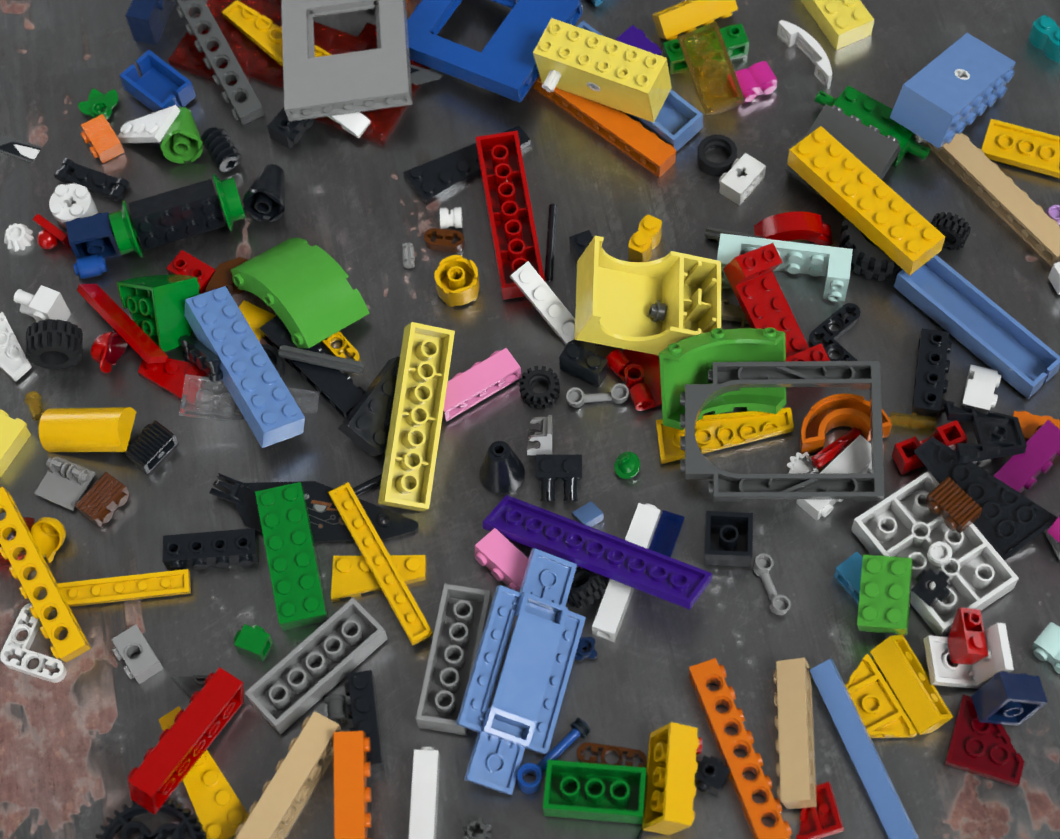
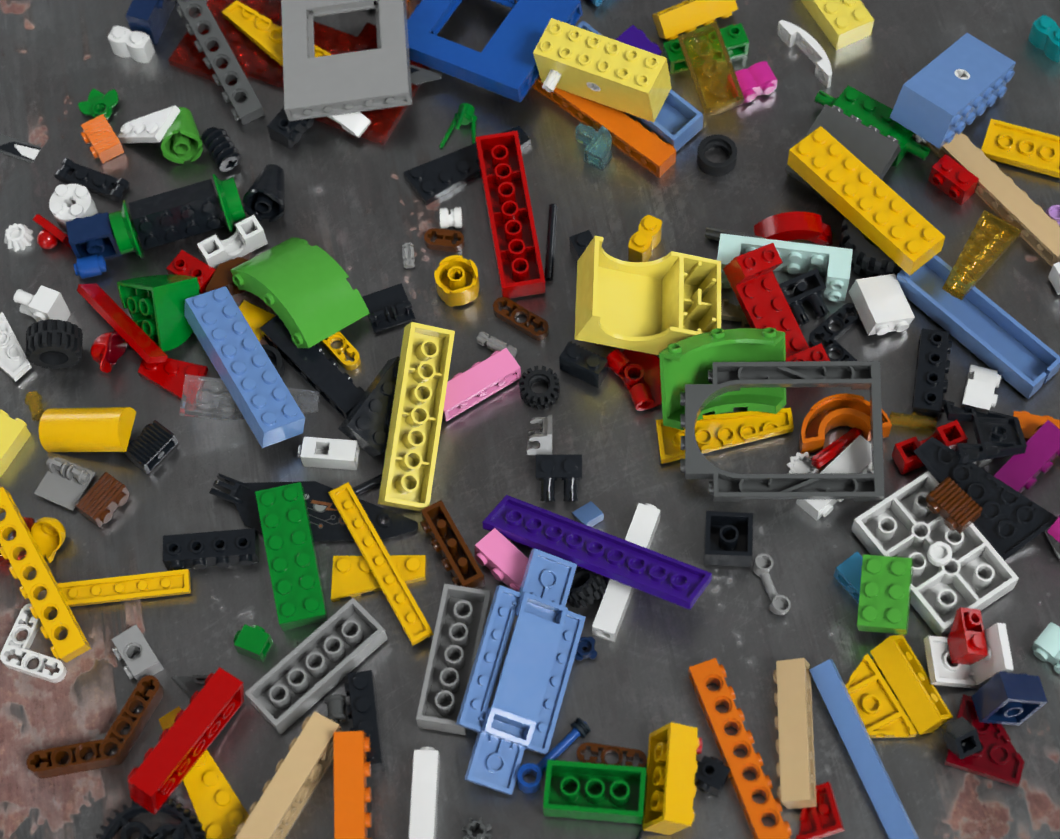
(101, 747): none -> reddish brown beam
(131, 44): none -> white brick
(159, 85): blue piece -> none
(201, 356): black plate -> none
(246, 239): none -> white arch
(321, 359): dark grey axle -> none
(329, 453): none -> white brick
(388, 308): none -> black hinge
(452, 546): none -> reddish brown brick
(463, 117): none -> green plant
(494, 344): none -> light grey axle
(501, 469): black cone -> none
(515, 310): none -> reddish brown beam
(545, 302): white brick -> none
(598, 145): none -> clear light blue brick
(618, 394): light grey bar -> none
(627, 465): green hat -> none
(657, 311): dark grey plate -> none
(667, 533): clear blue tile -> none
(742, 178): white brick -> none
(805, 288): none -> black brick
(881, 304): none -> white brick
(924, 590): black brick -> none
(953, 179): none -> red brick
(953, 228): black tyre -> none
(961, 738): none -> black brick
(983, 249): none -> clear yellow wing

